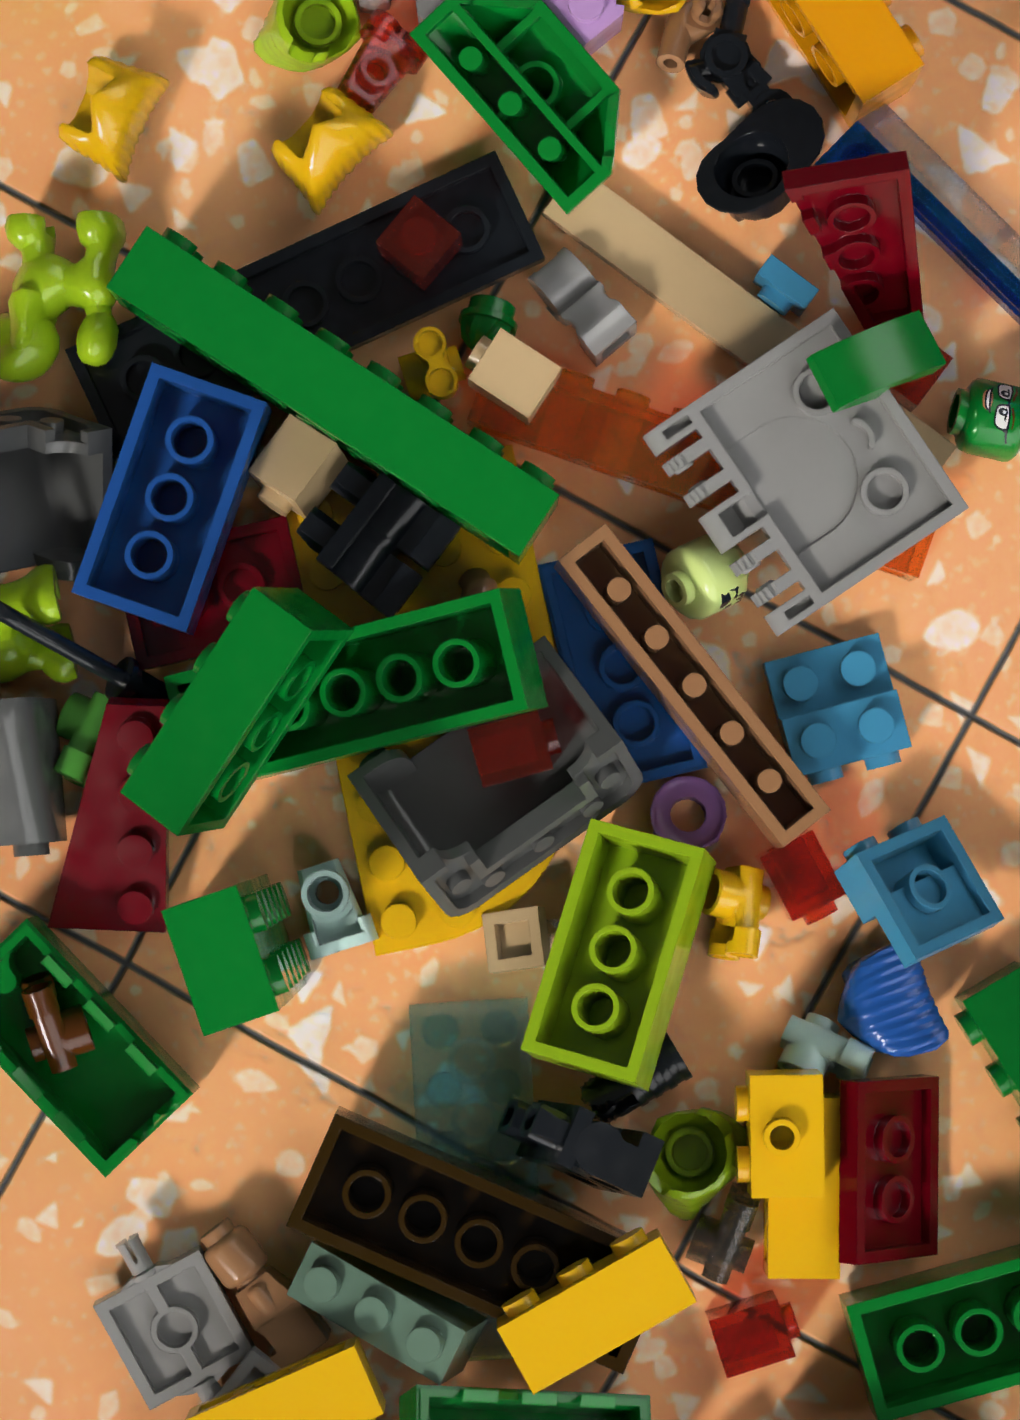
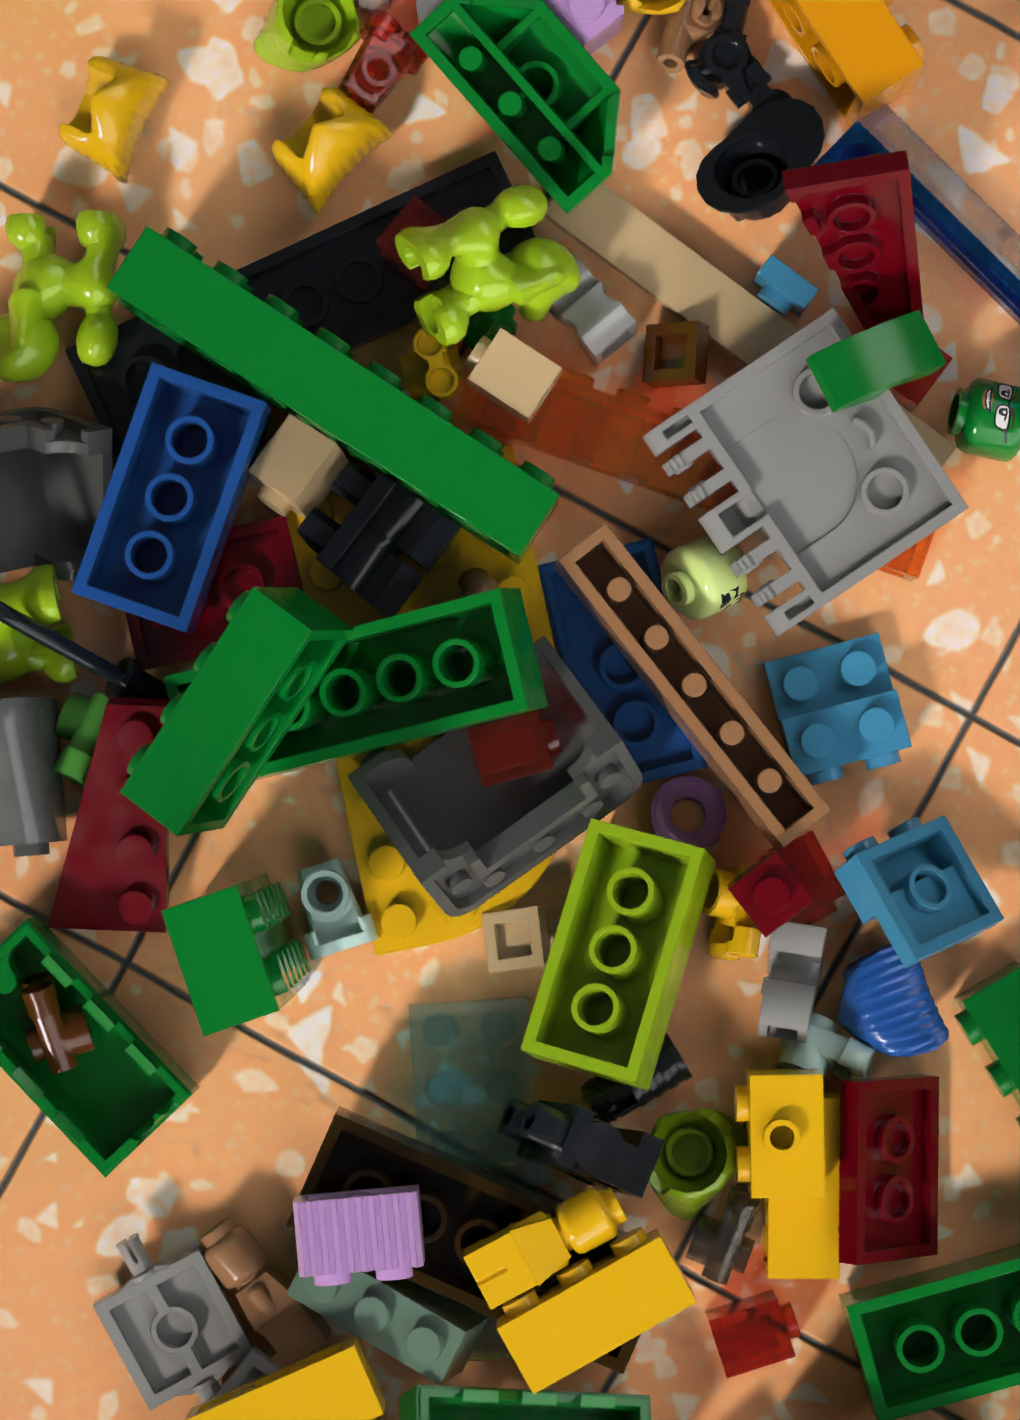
(359, 1234): none -> lavender brick
(481, 275): none -> lime animal
(541, 1245): none -> yellow piece
(675, 354): none -> reddish brown plate
(770, 893): none -> dark red brick
(791, 987): none -> light grey leg

